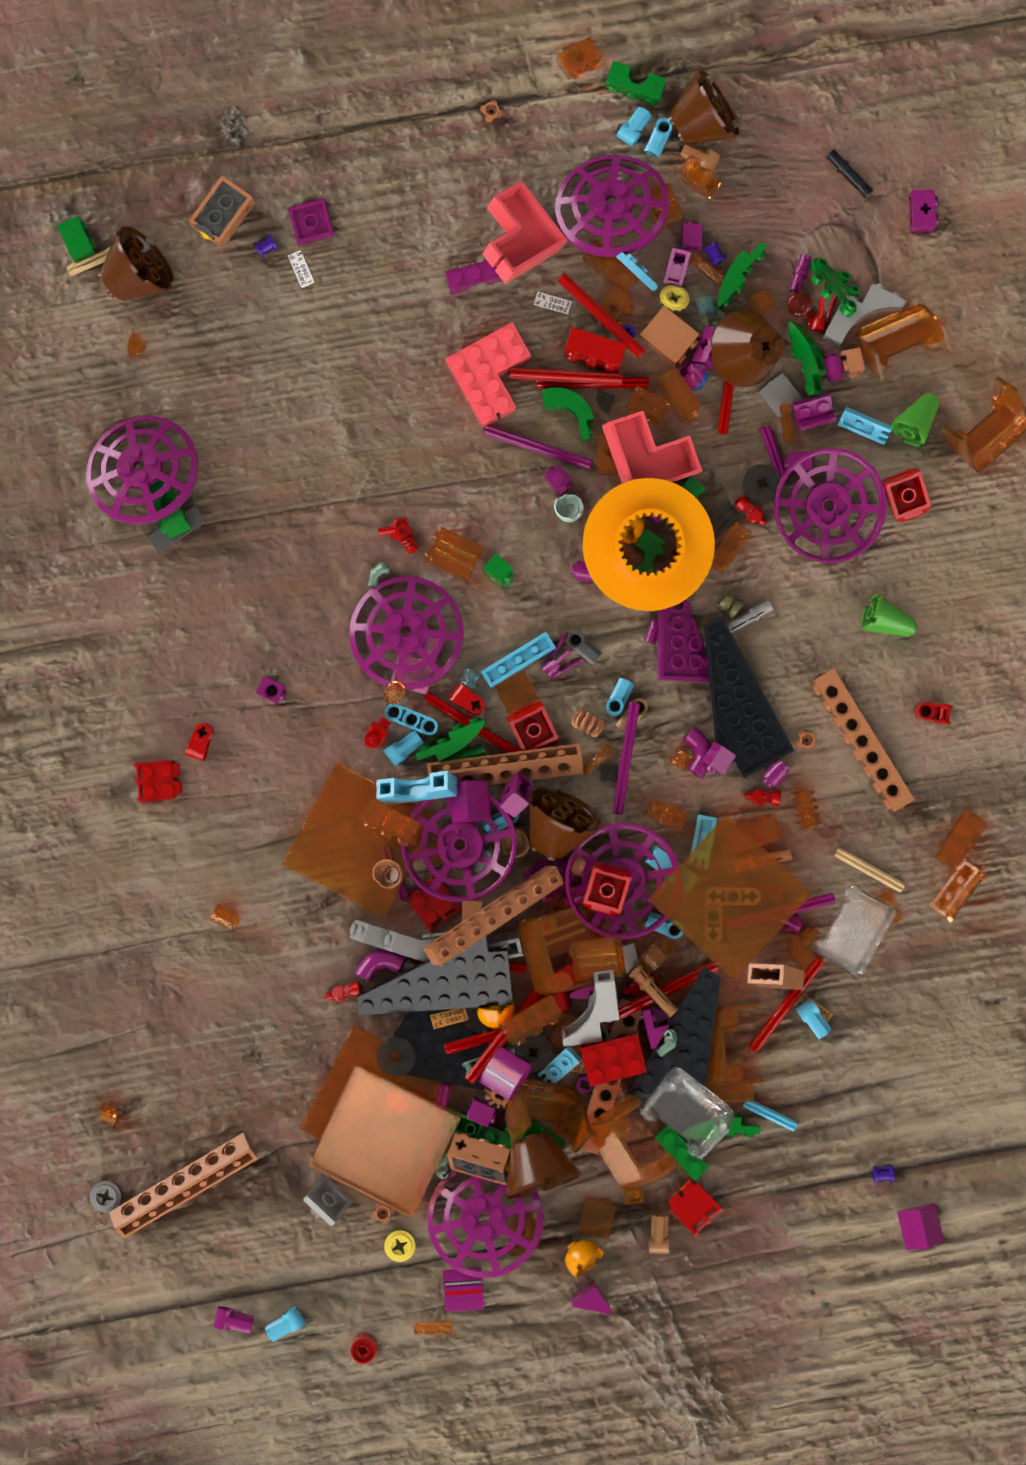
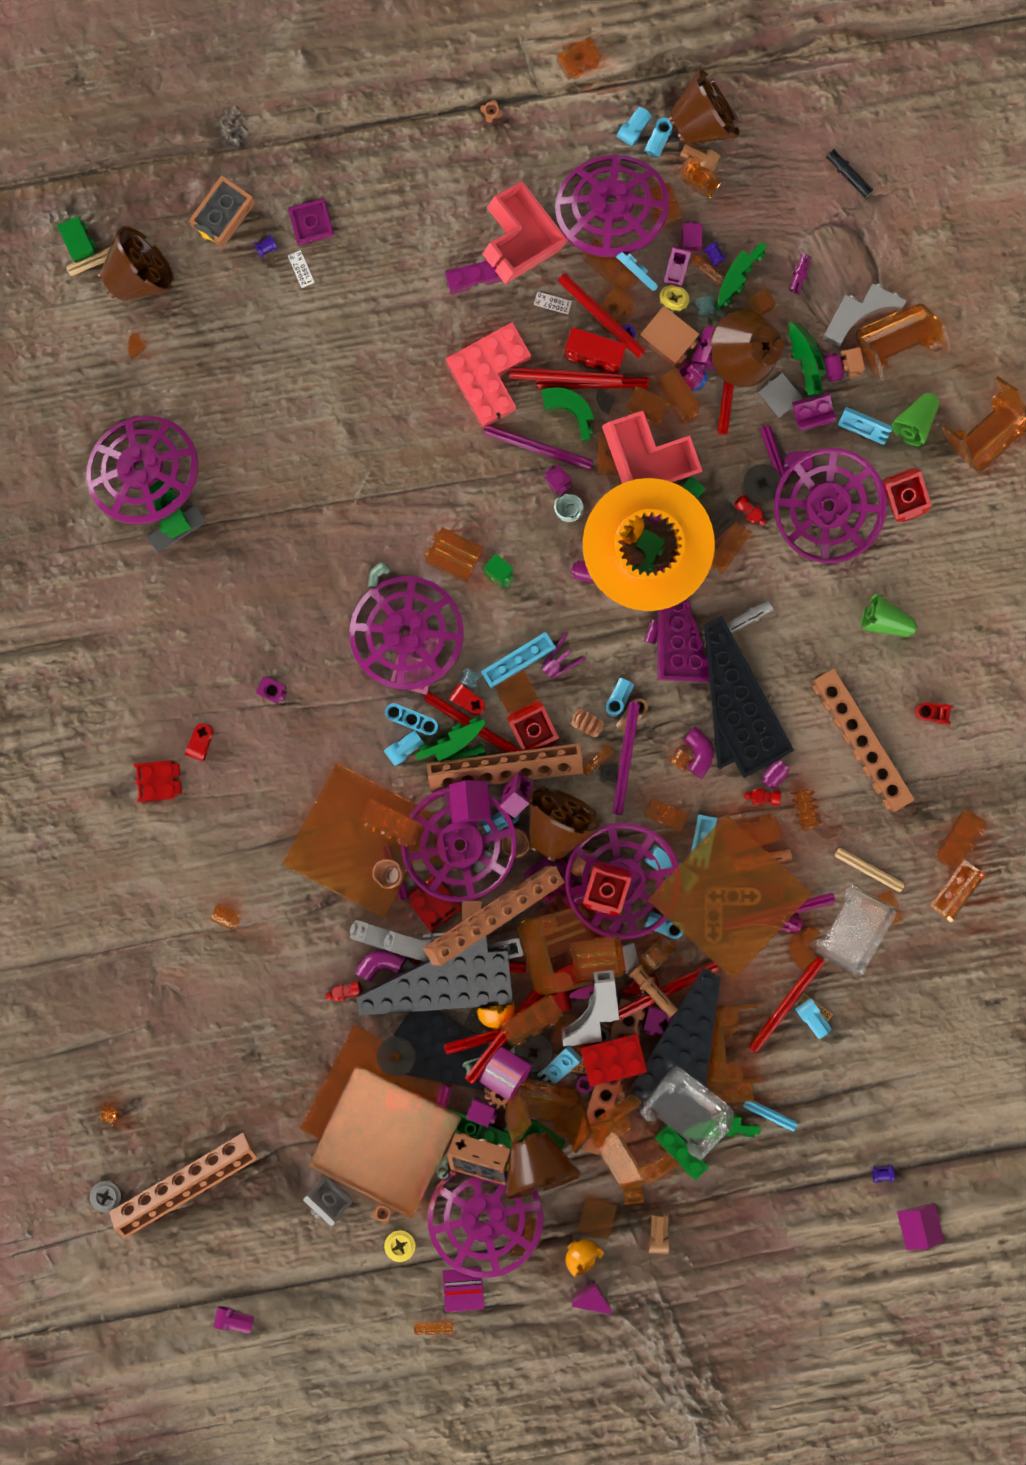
(289, 1322): medium azure piece -> none
(364, 1348): red wheel -> none
(377, 733): red hips -> none
(391, 696): clear orange wheel -> none
(402, 532): red piece -> none
(435, 786): medium azure arch -> none
(449, 1017): clear orange sticker -> none
(585, 648): dark grey piece -> none
(649, 91): green arch -> none
(654, 1033): magenta slope -> none
(669, 1042): sand green arm -> none
(693, 1206): red plate -> none
(718, 759): magenta brick -> none
(726, 603): olive wheel -> none
(775, 976): nougat brick -> none
(786, 421): clear orange axle -> none
(794, 299): clear red head -> none
(806, 735): nougat plate -> none
(819, 322): red plant -> none
(821, 268): green plant -> none
(918, 220): magenta brick -> none

